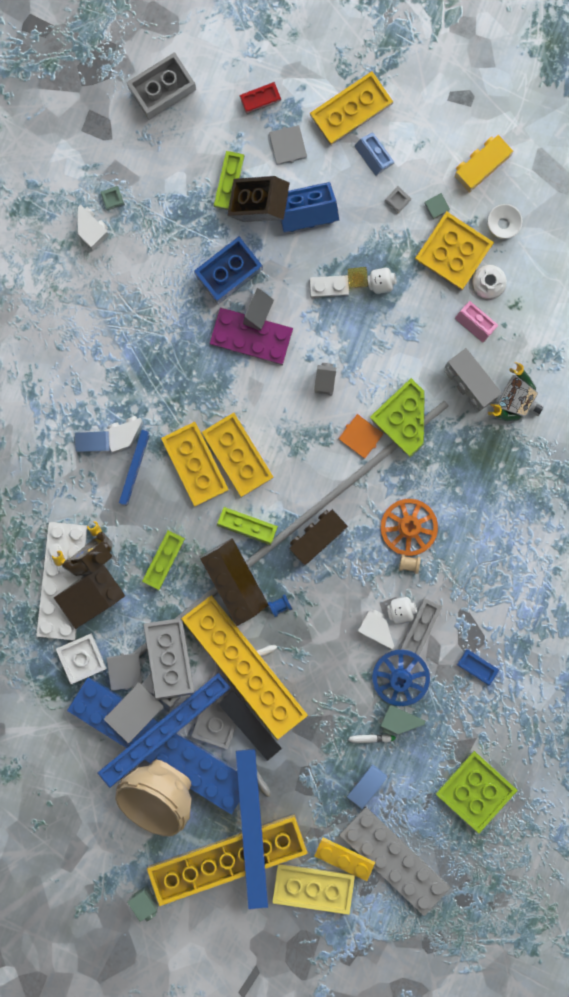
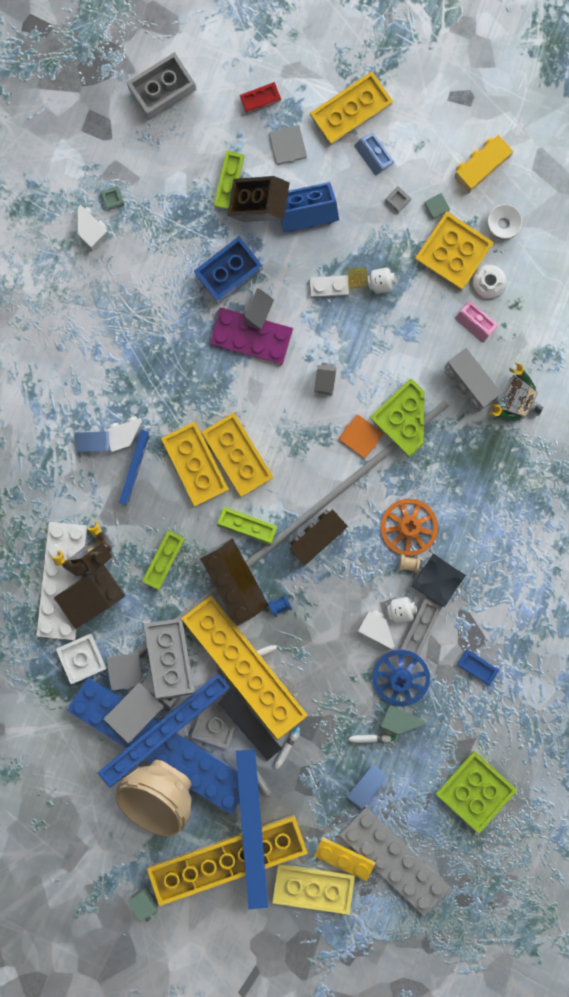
(287, 747): none -> white piece
(438, 580): none -> black brick

